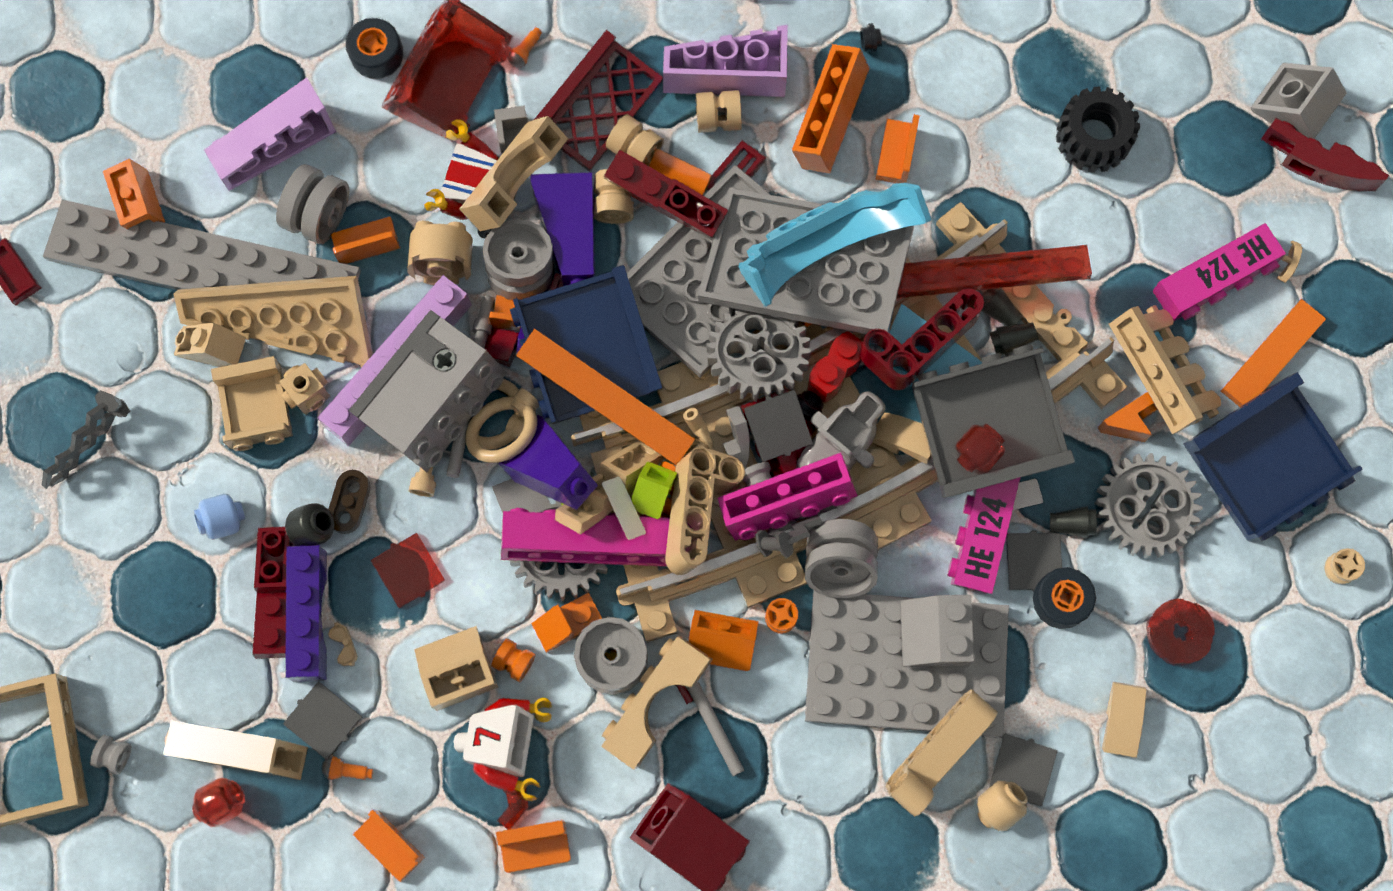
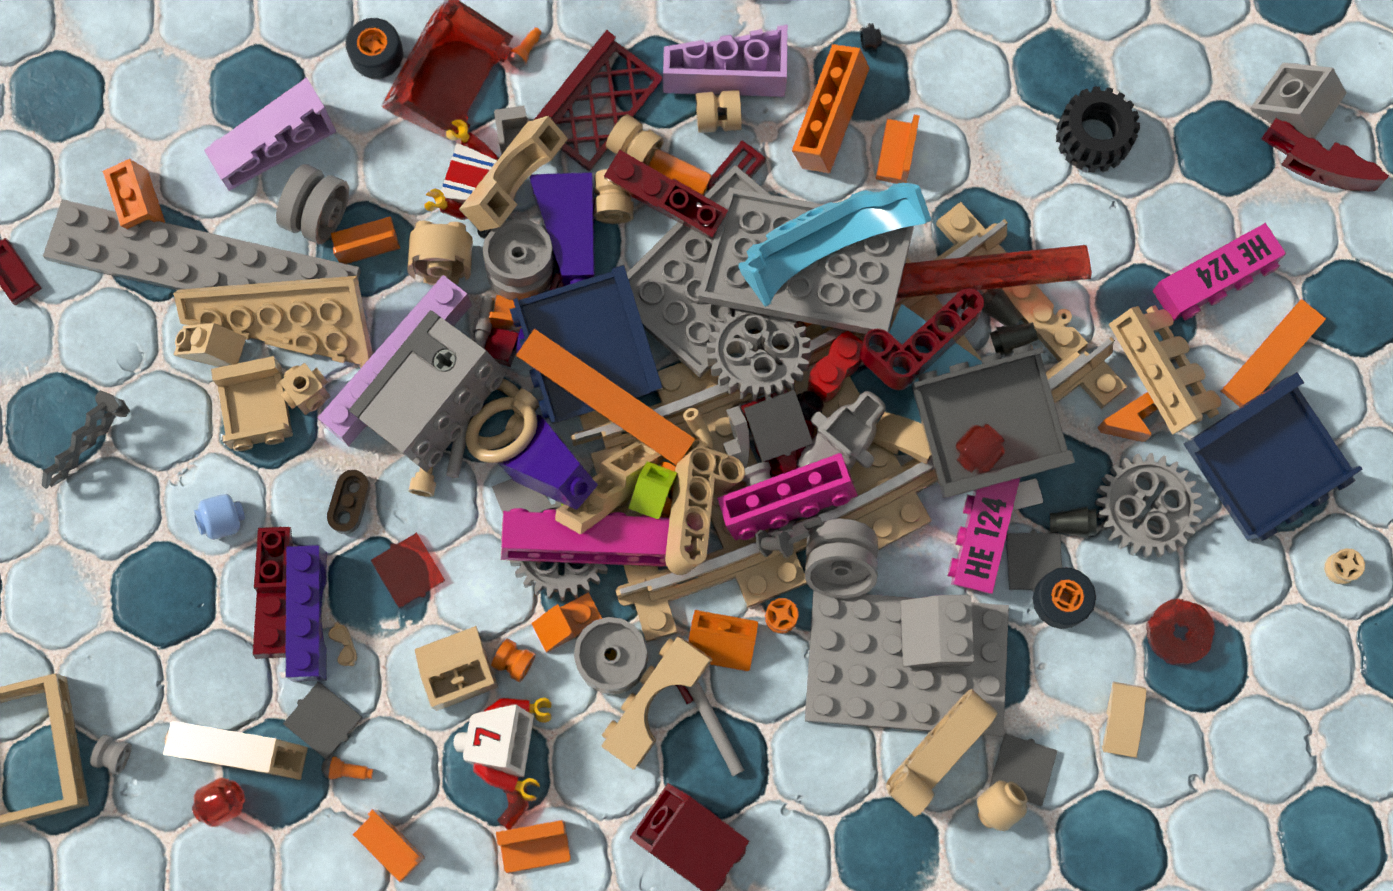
(309, 525): pearl dark grey head -> none
(623, 508): white sticker -> none
(1292, 259): tan piece -> none

